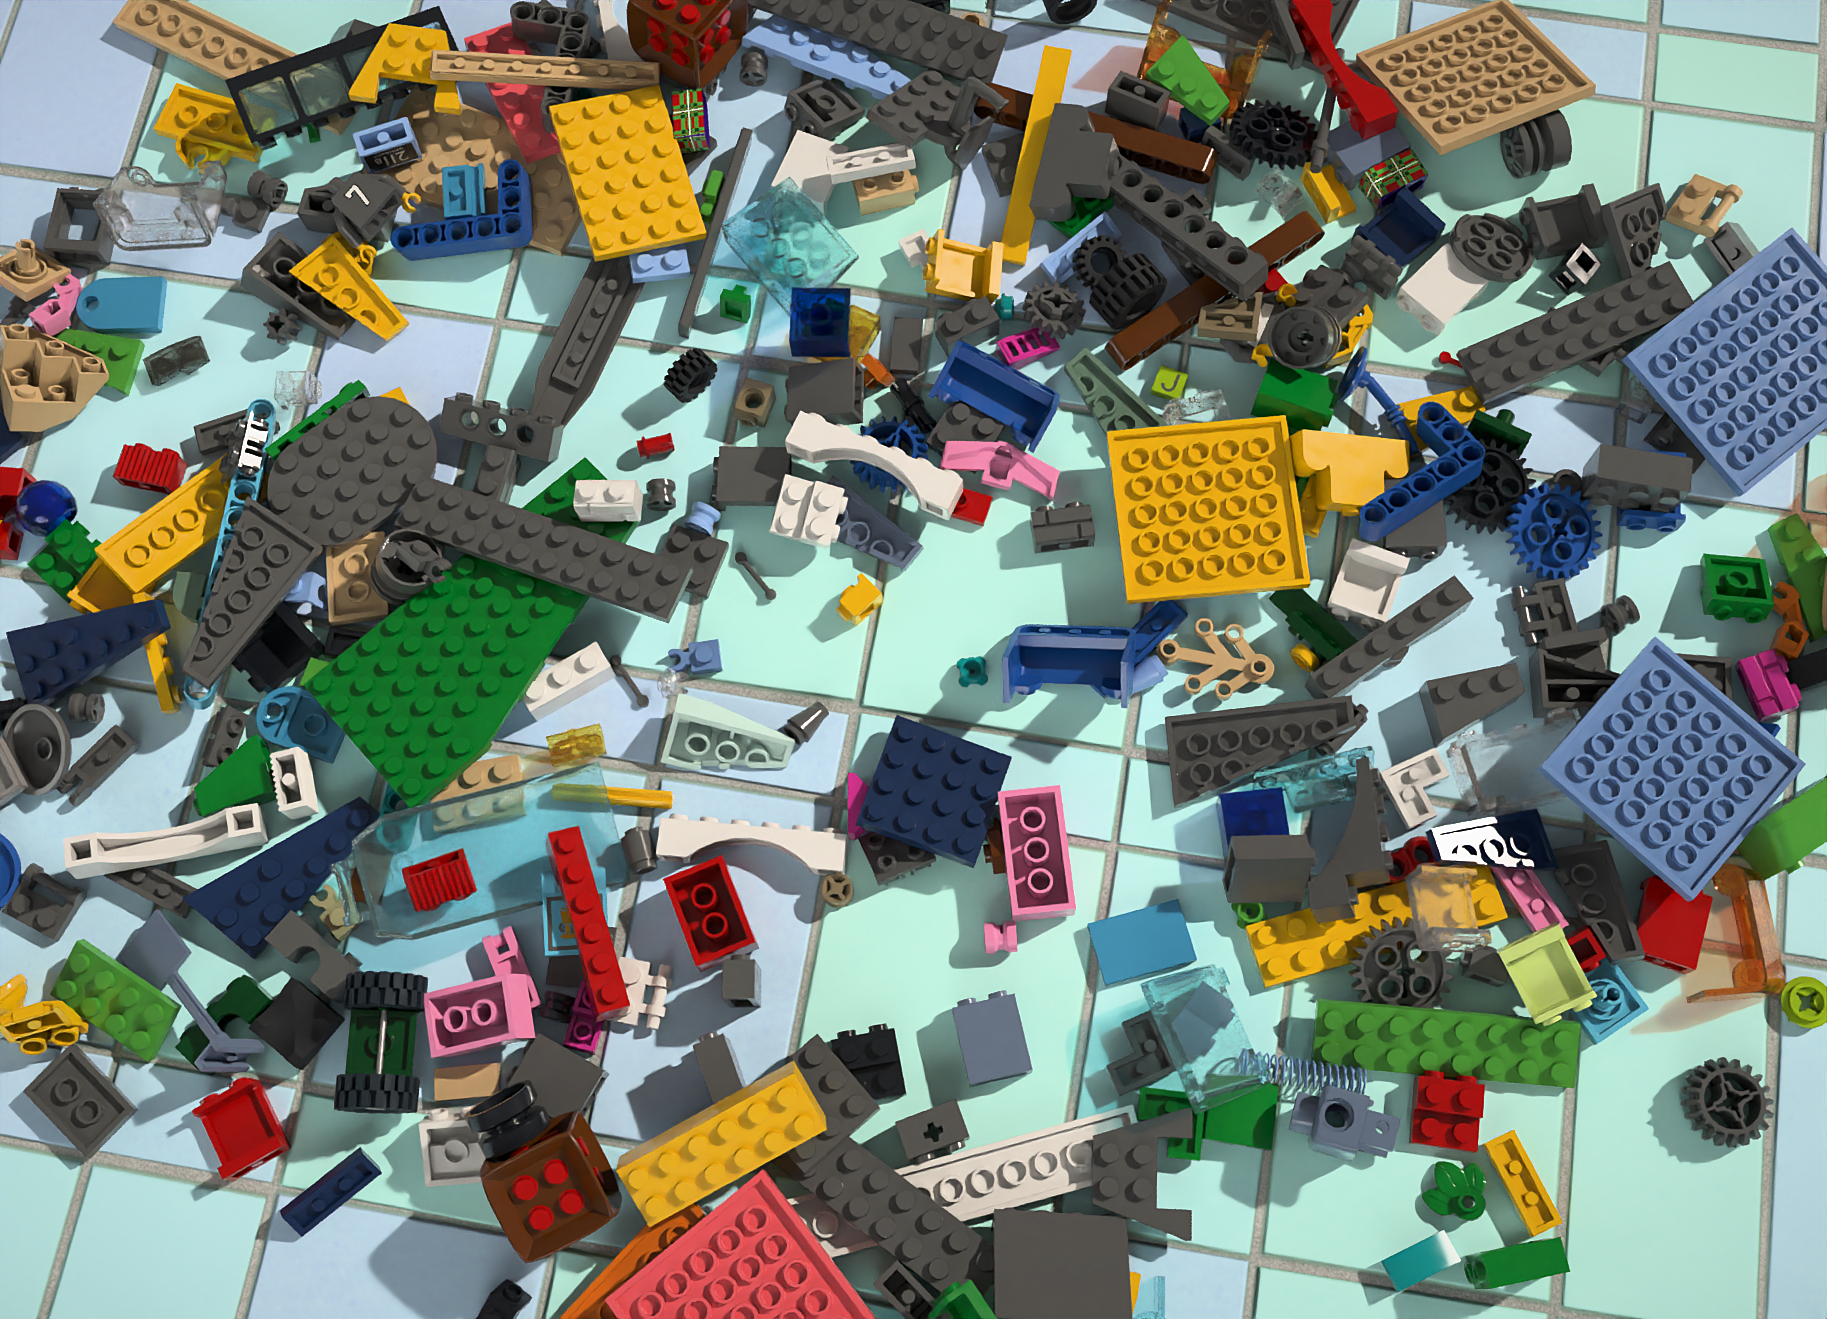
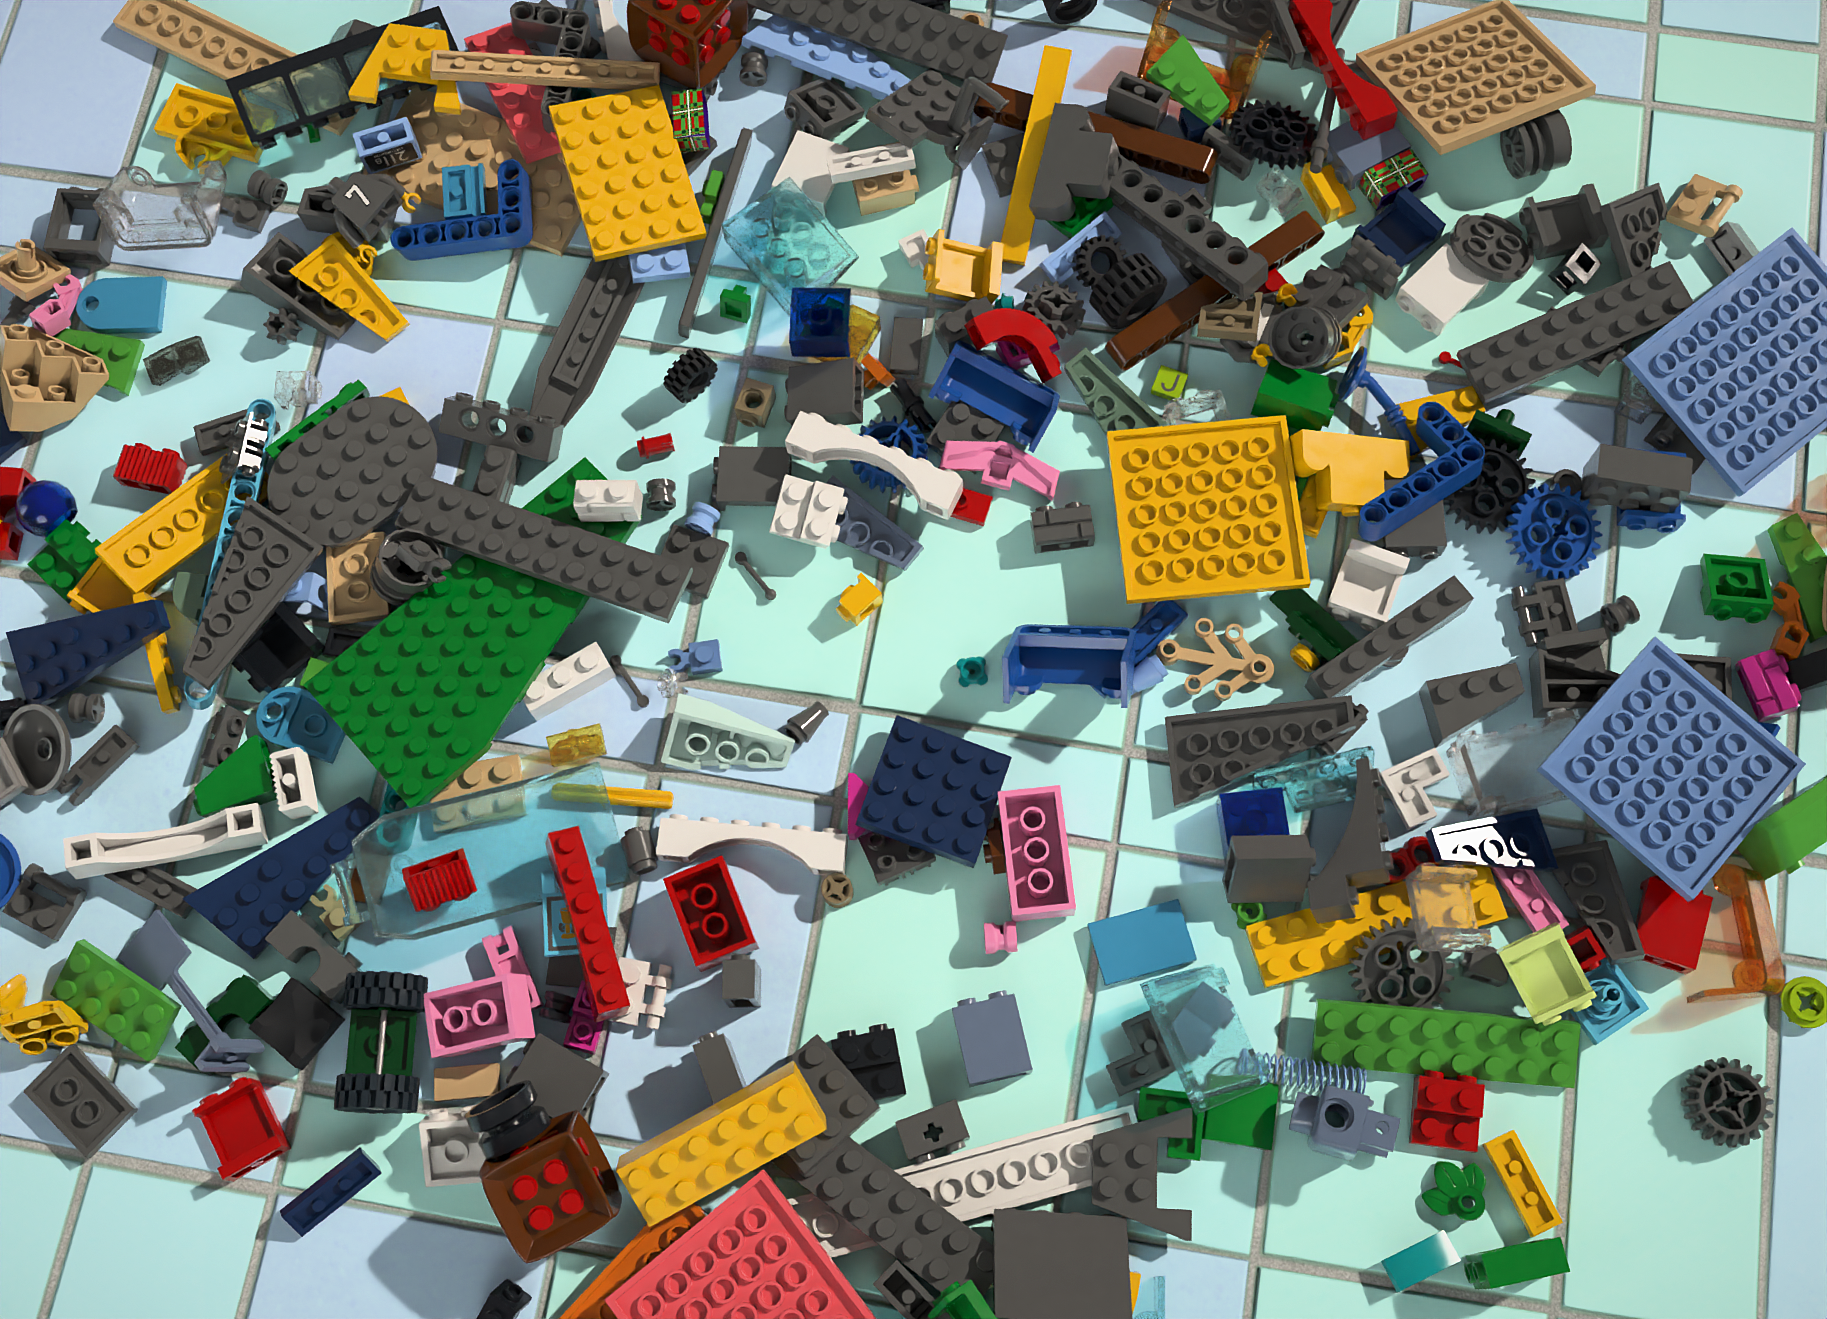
(1021, 329): none -> red arch

